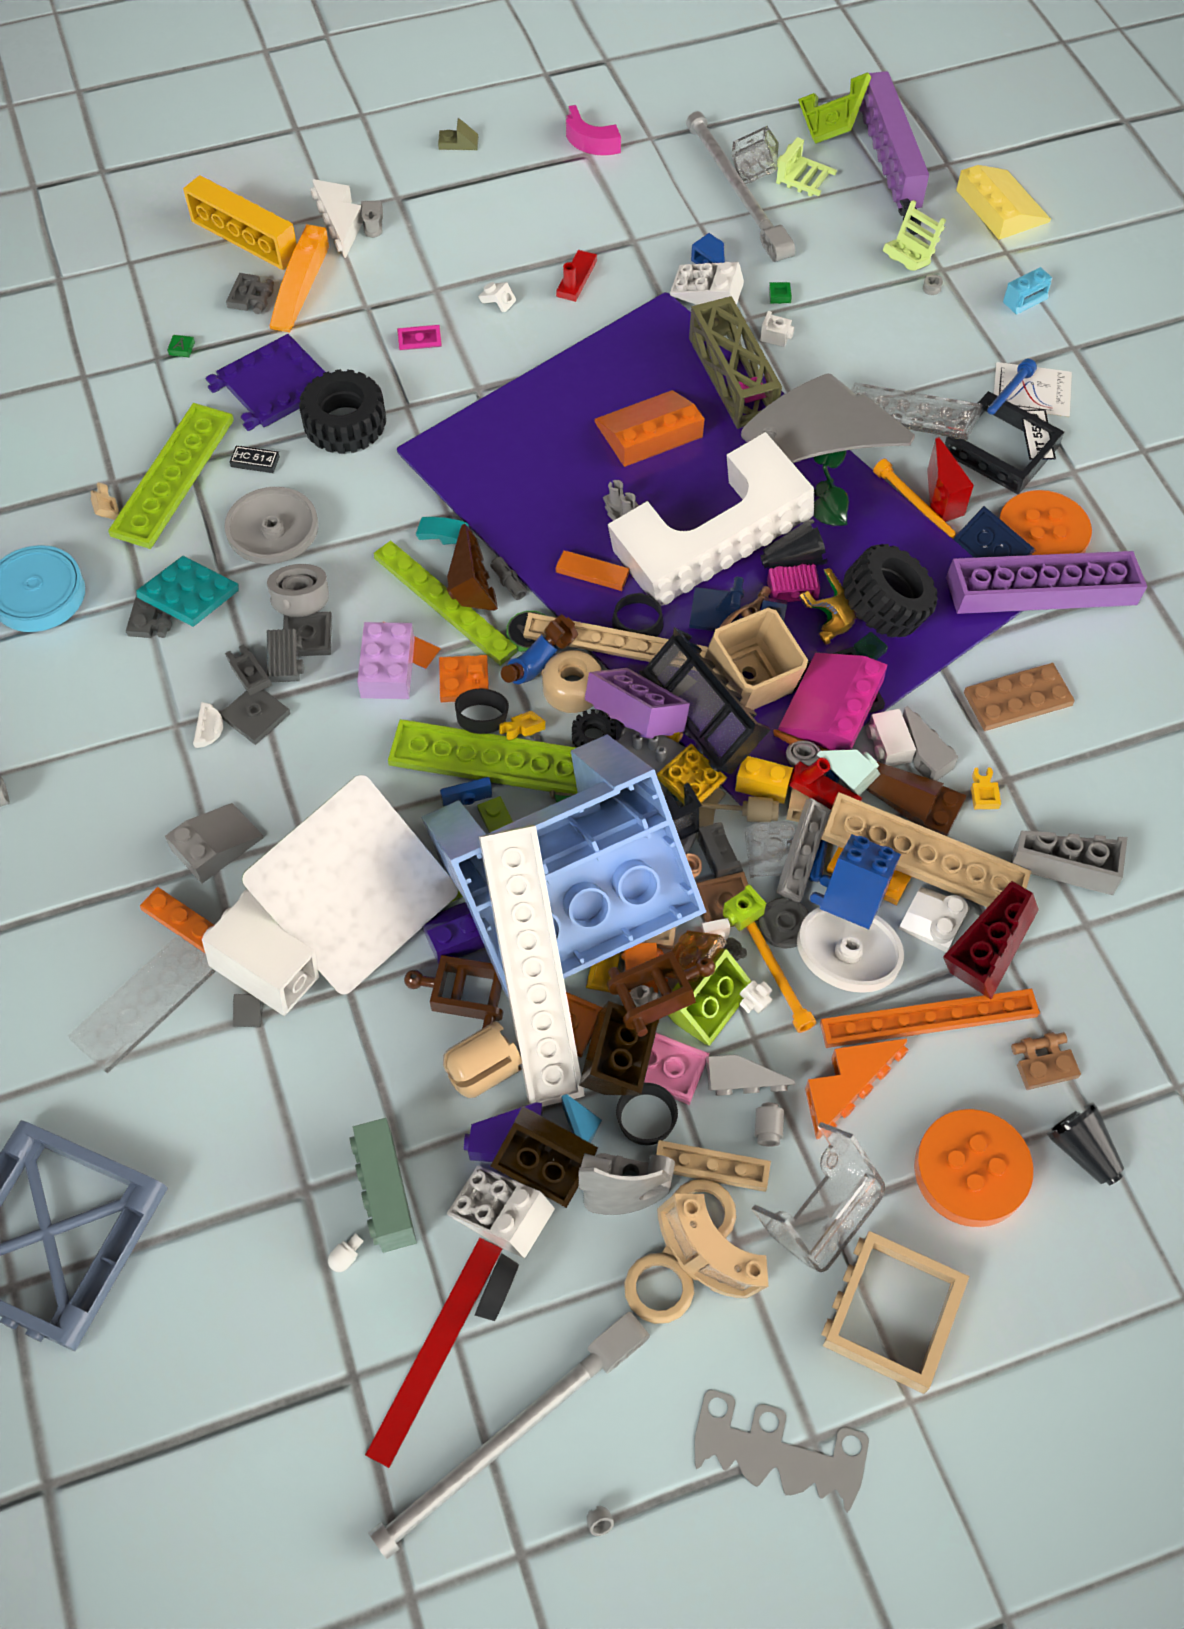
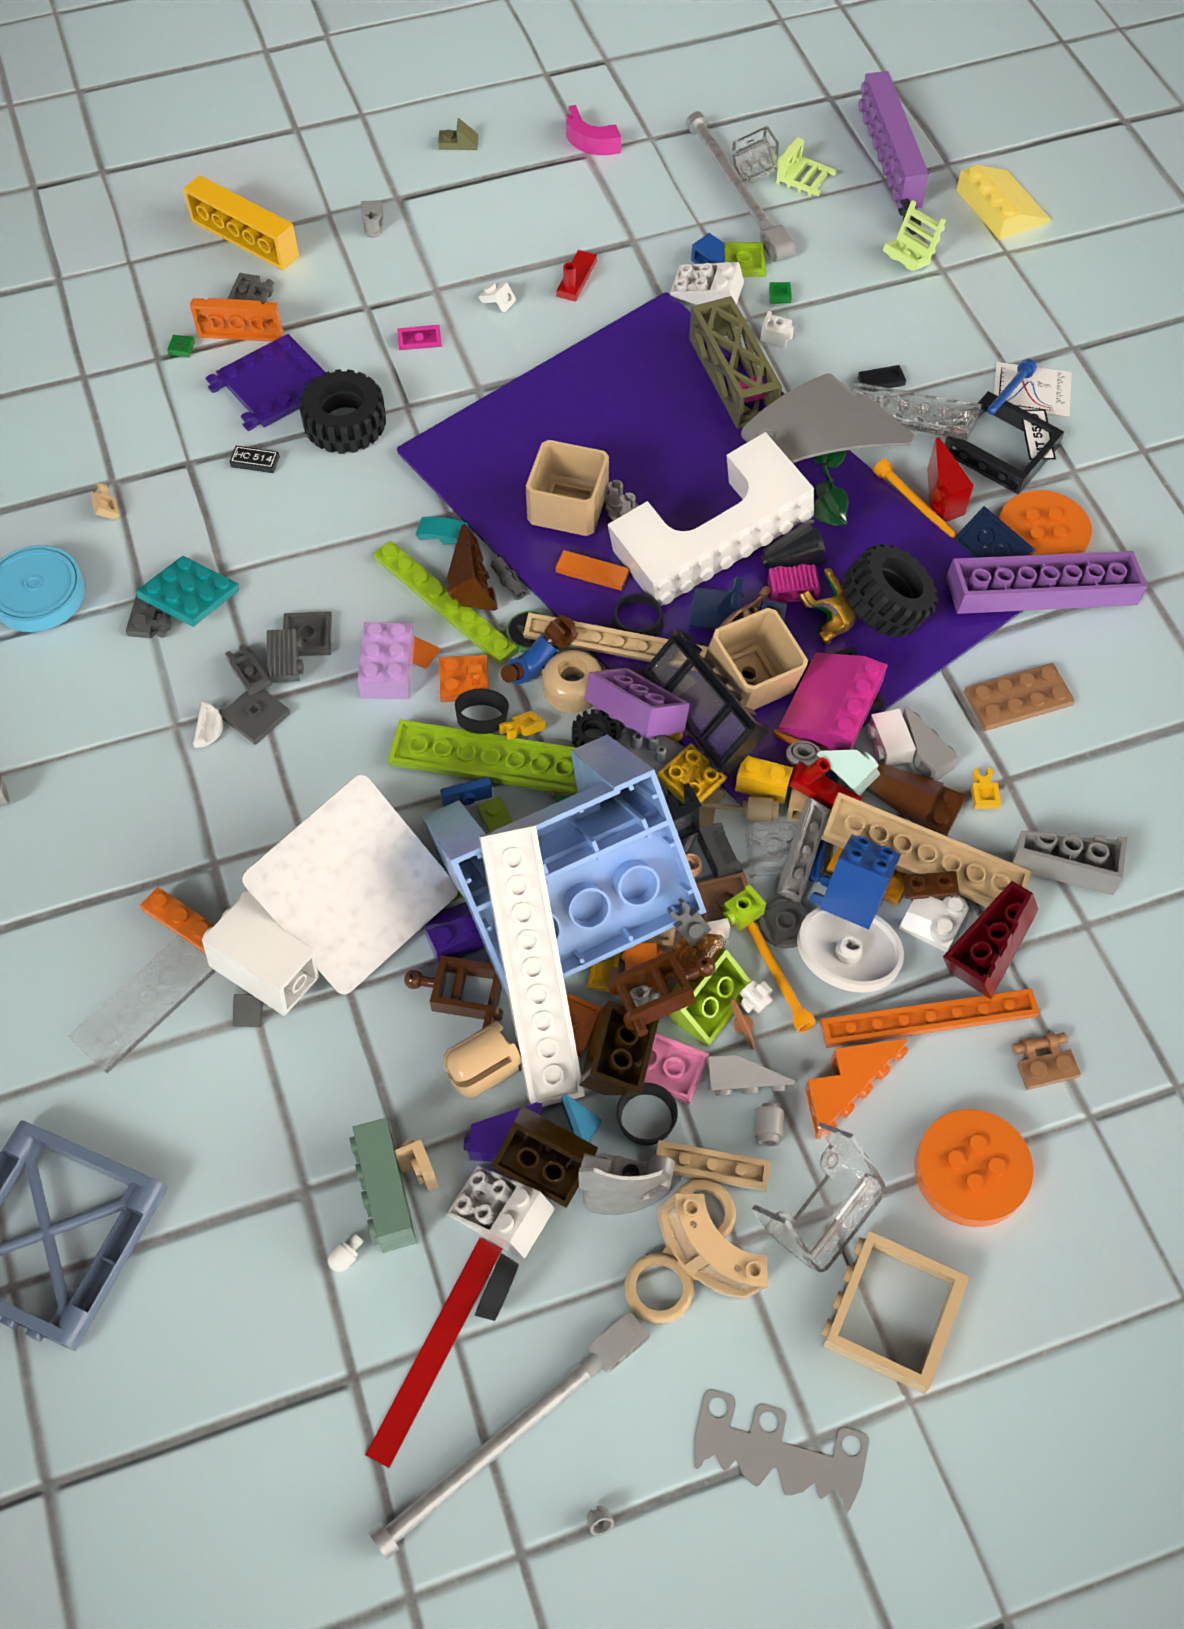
(171, 476): lime plate -> none
(212, 840): light grey slope -> none
(236, 319): none -> orange piece
(271, 525): light grey dish -> none
(298, 590): light grey piece -> none
(299, 277): light orange slope -> none
(338, 212): white slope -> none
(413, 1156): none -> tan bracket
(567, 487): none -> tan plate
(651, 427): orange slope -> none
(689, 923): none -> dark grey plate
(735, 946): clear smoke plate -> none
(742, 1023): none -> nougat piece
(749, 255): none -> lime tile
(835, 116): lime wing -> none
(870, 646): plate -> none
(883, 377): none -> black tile
(931, 884): none -> reddish brown hinge
(932, 284): light grey bush -> none
(1027, 290): medium azure window -> none
(1089, 1144): black cone -> none

